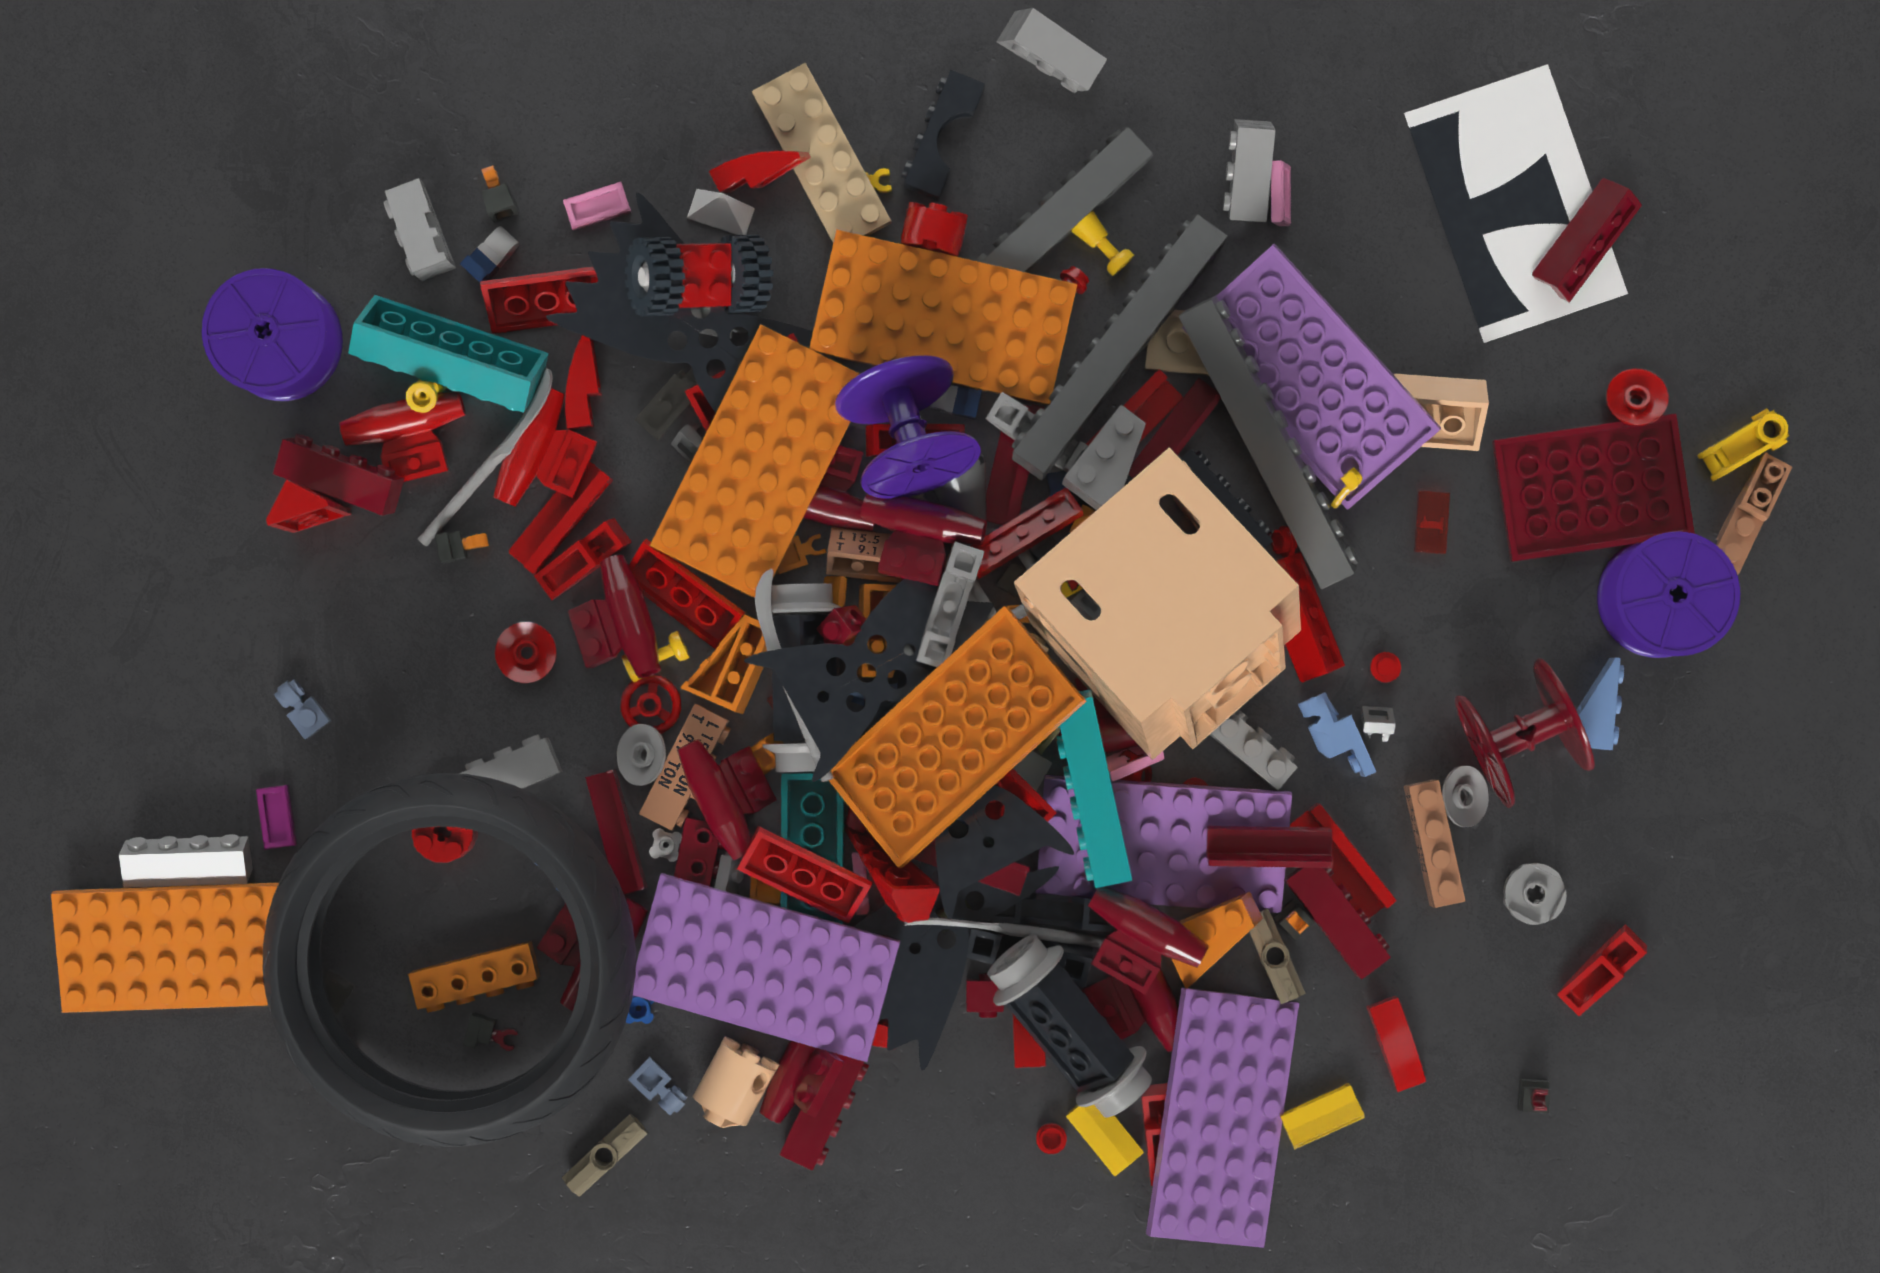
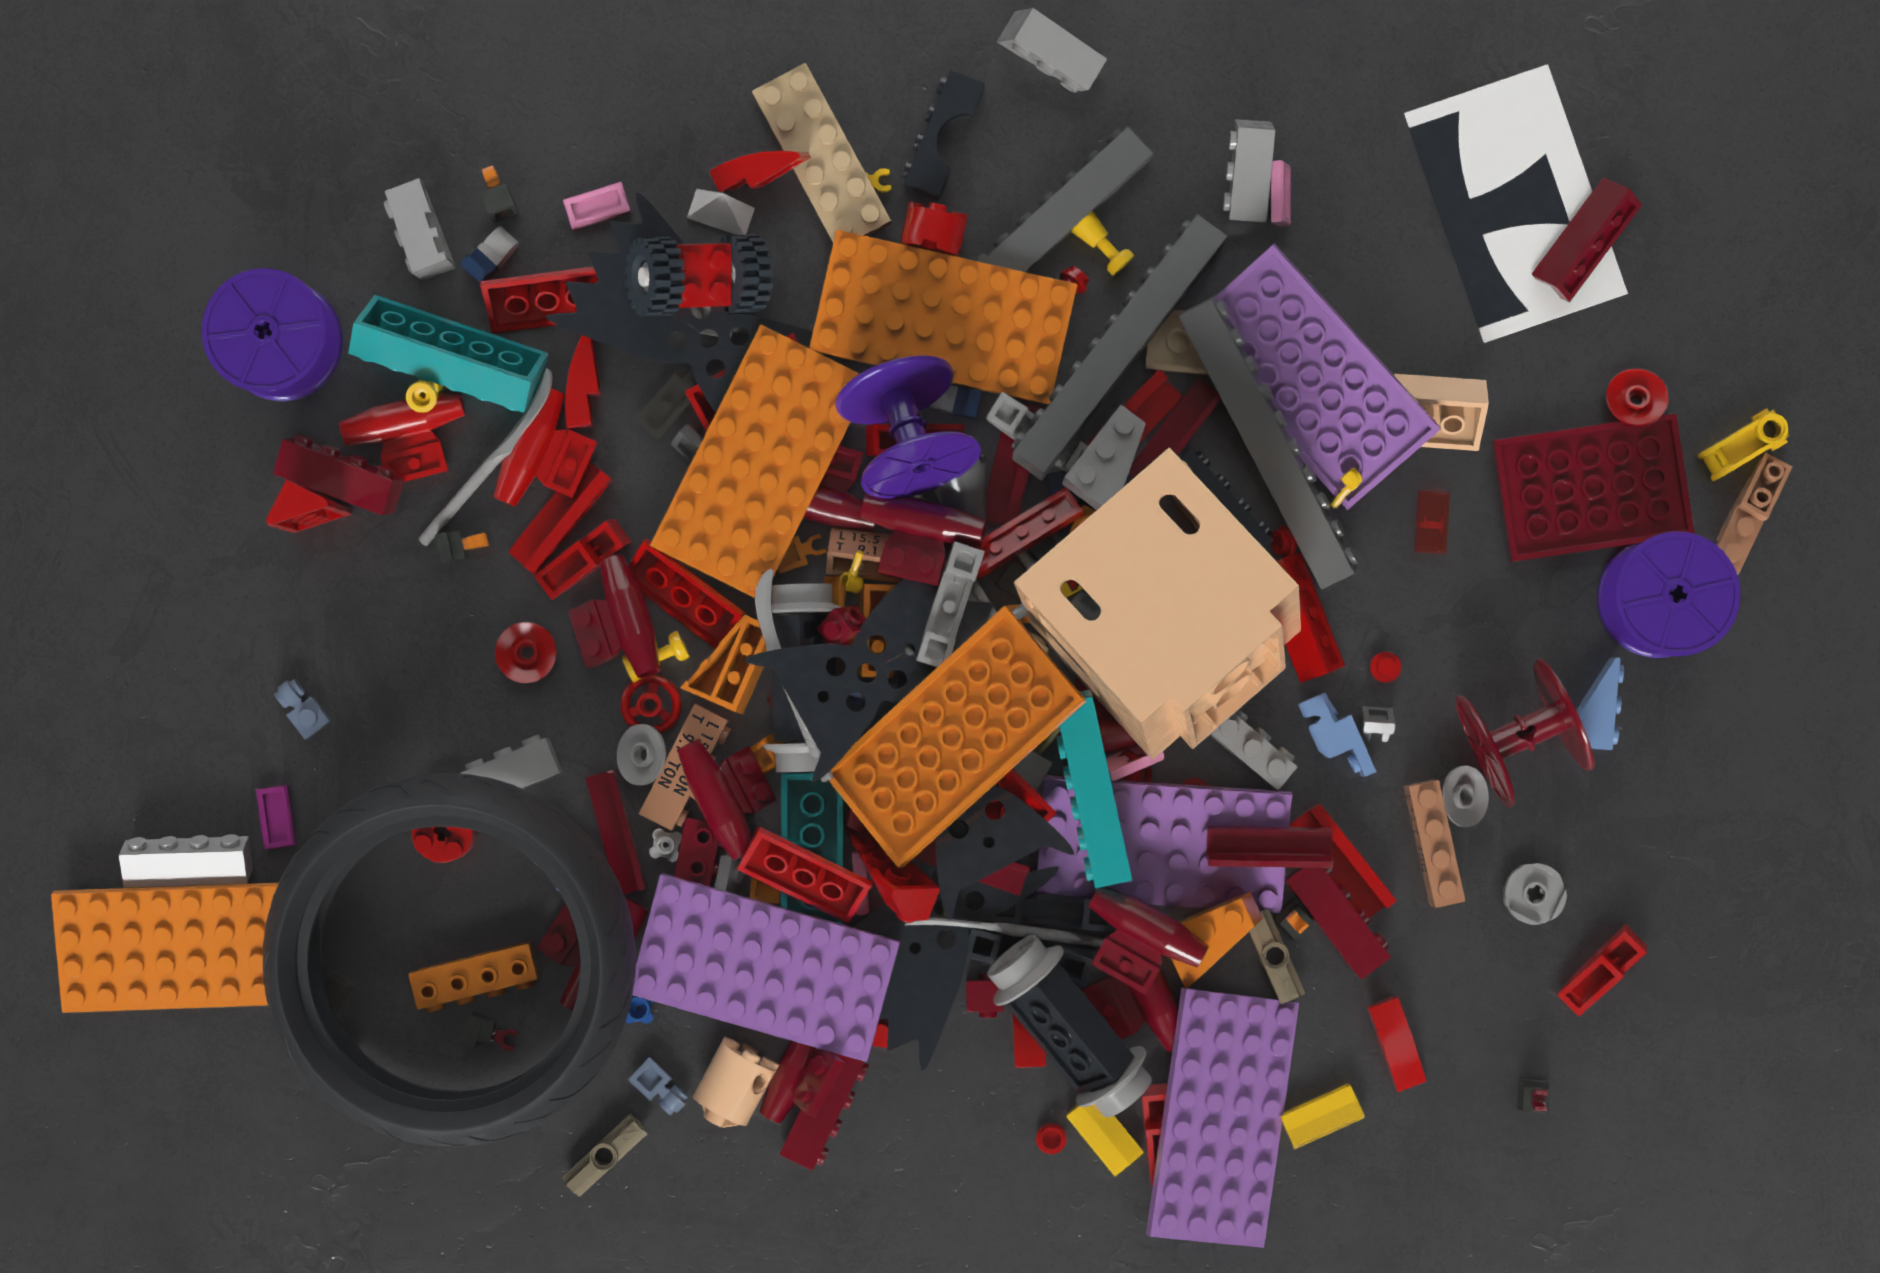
(850, 579): none -> yellow hand

